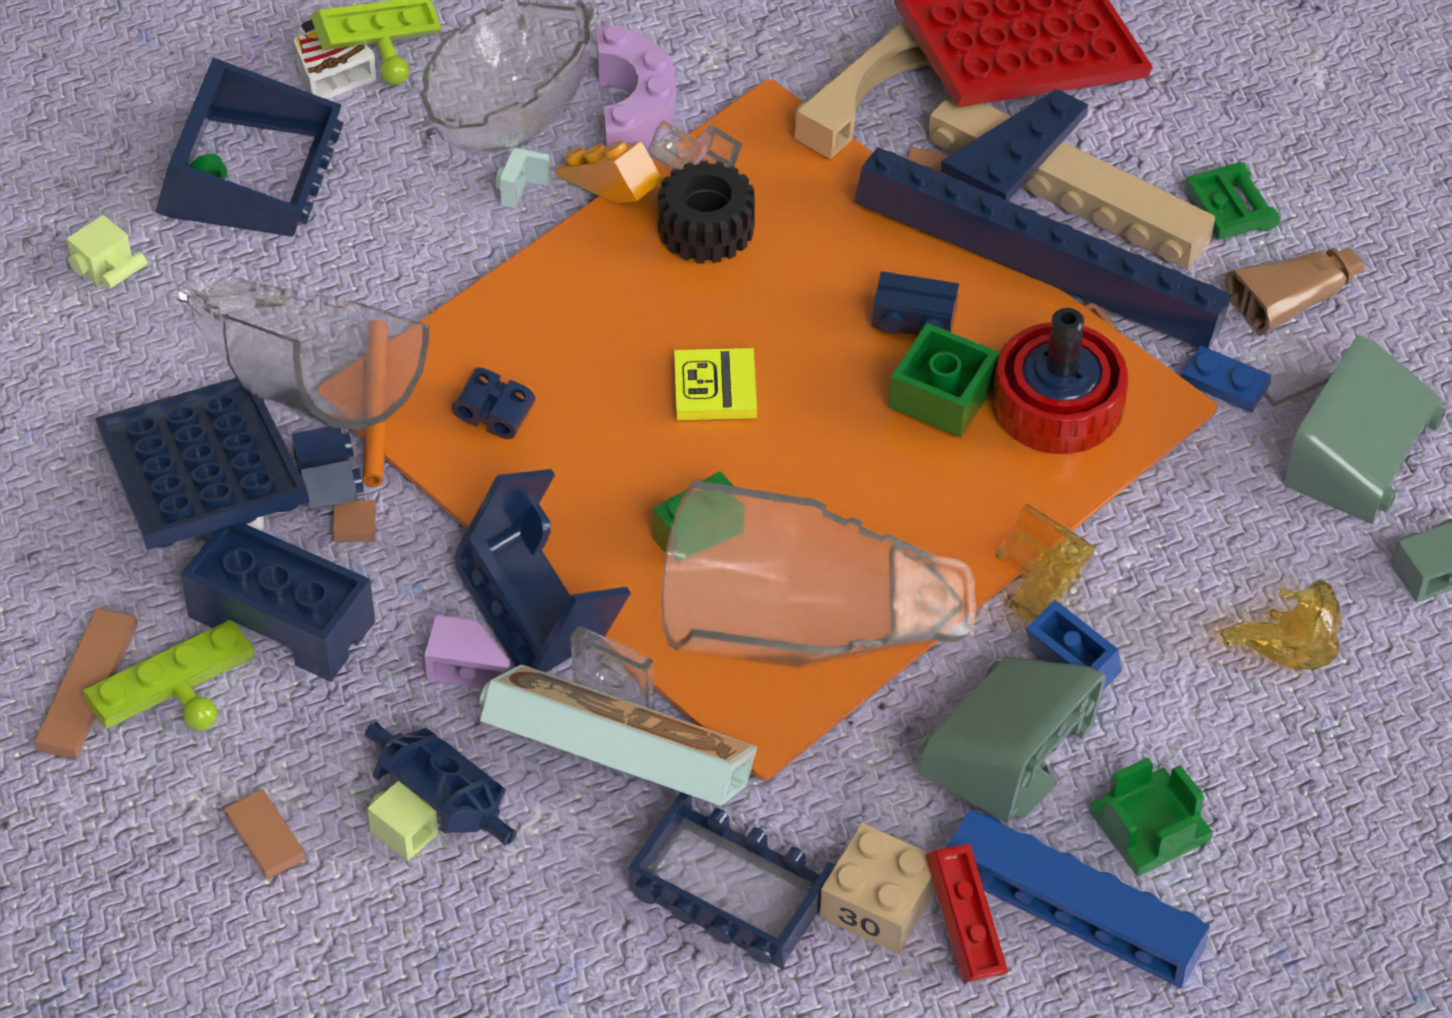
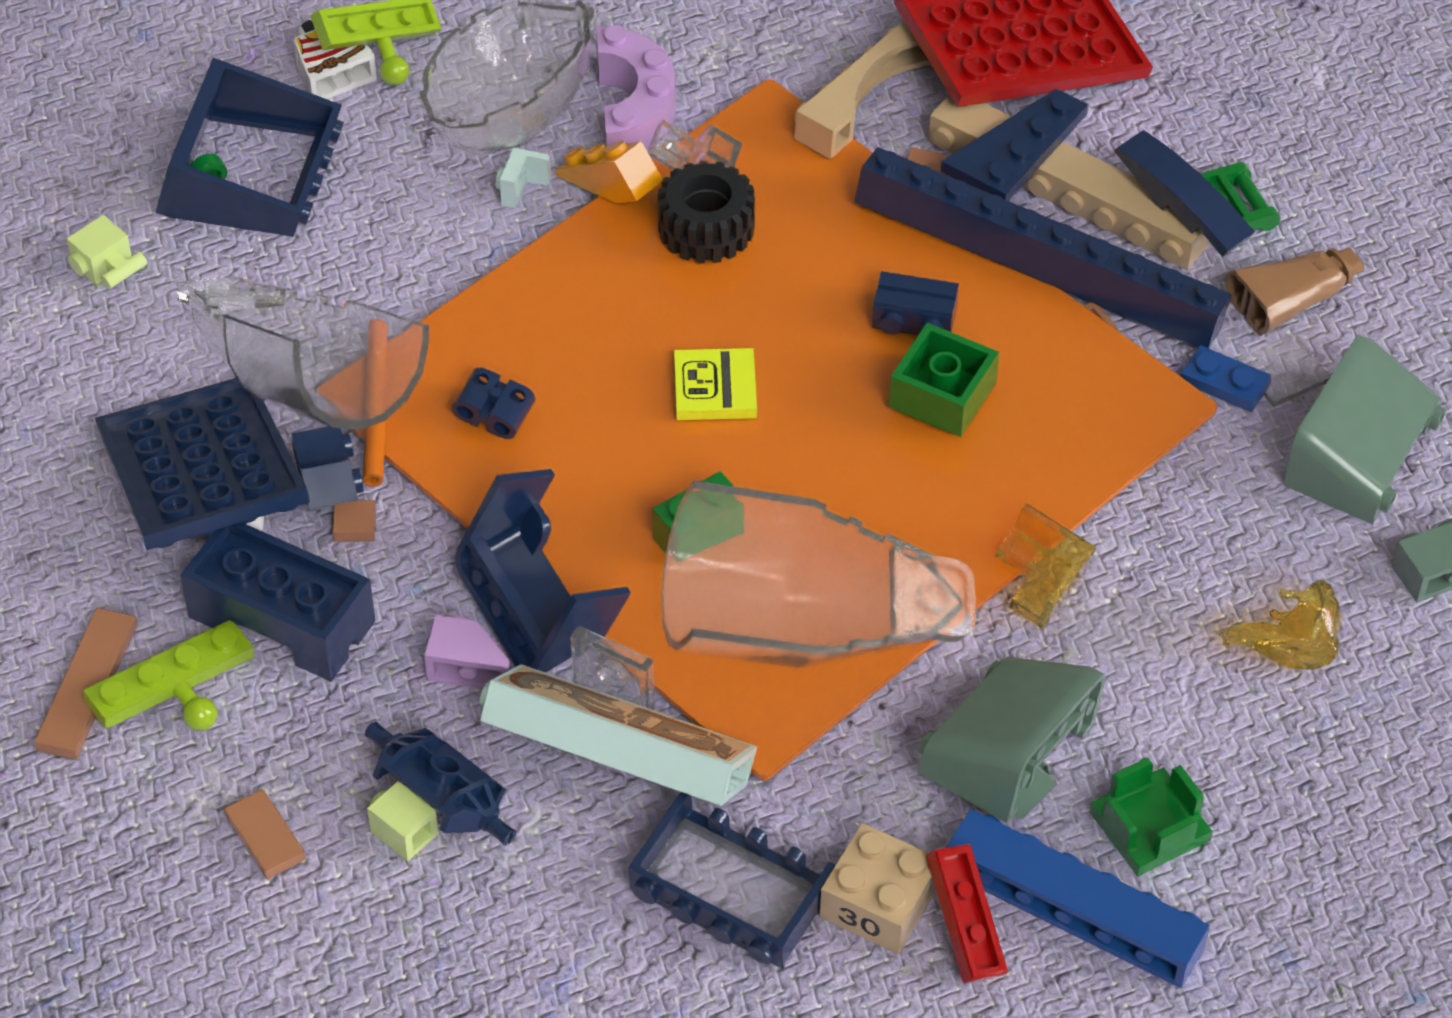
(1060, 385): red wheel -> none
(1065, 638): blue brick -> none
(1180, 186): none -> dark blue slope

